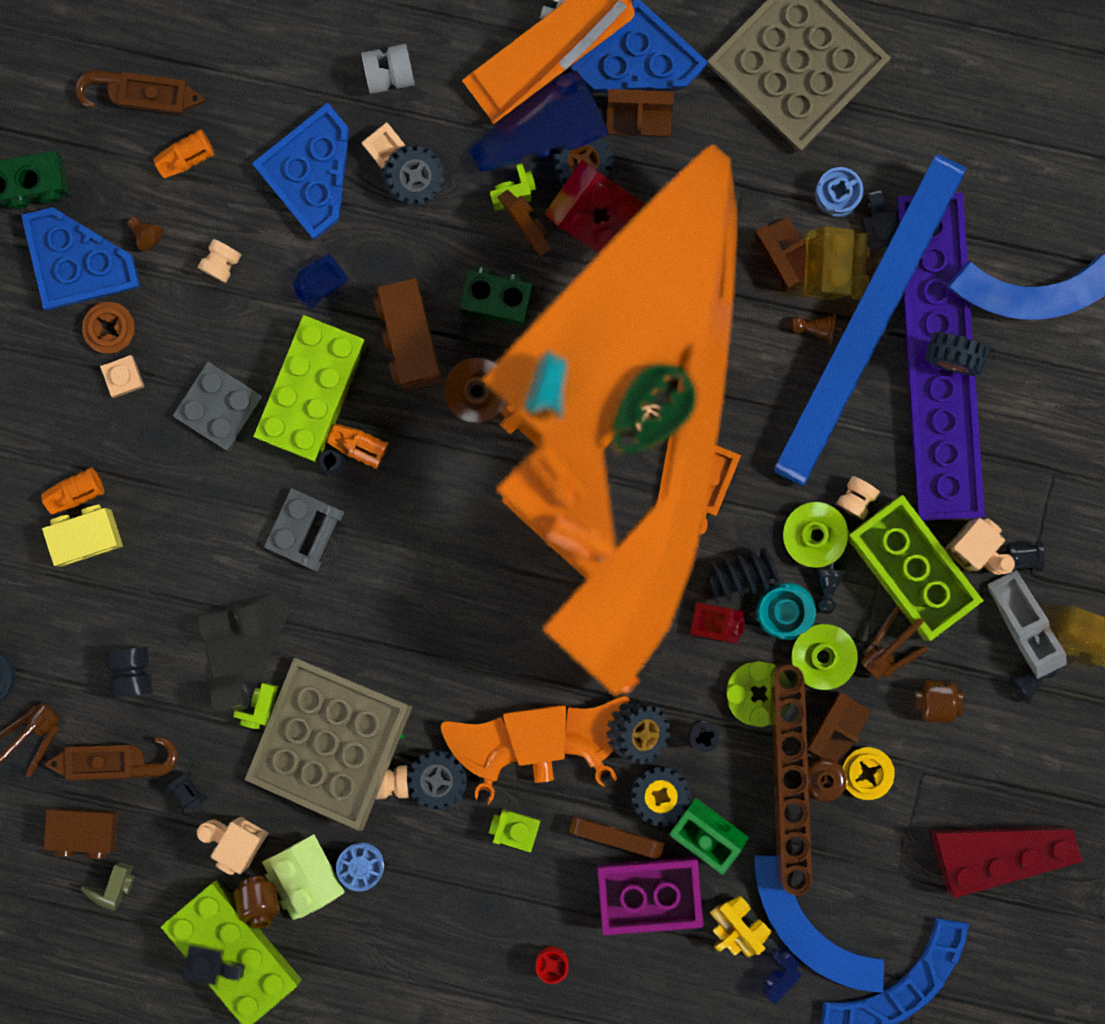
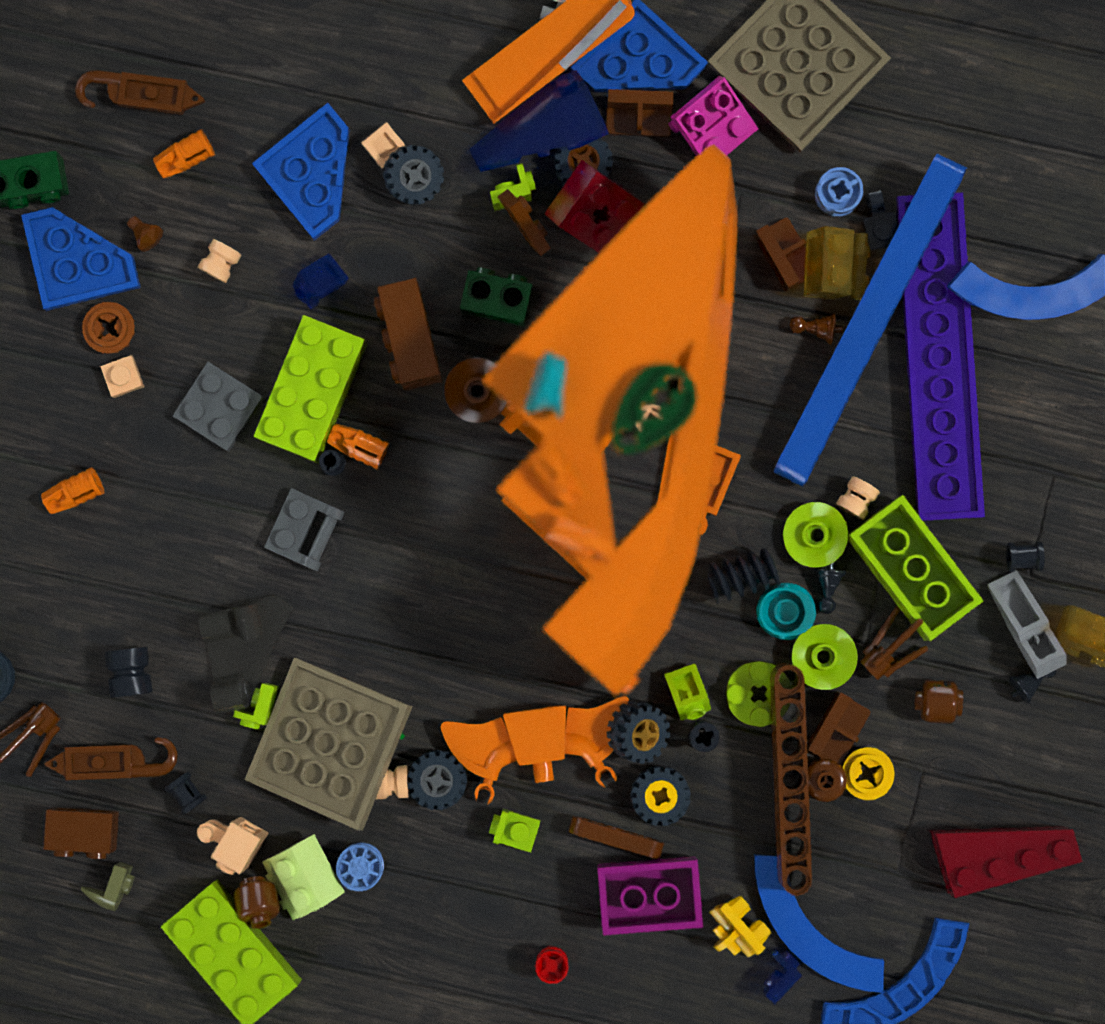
(82, 536): light yellow brick -> none
(207, 964): black plate -> none
(387, 68): light grey wheel -> none
(688, 692): none -> lime bracket
(709, 836): green brick -> none
(714, 118): none -> dark pink plate
(717, 623): dark red bracket -> none
(956, 354): black wheel -> none
(977, 546): light nougat brick -> none

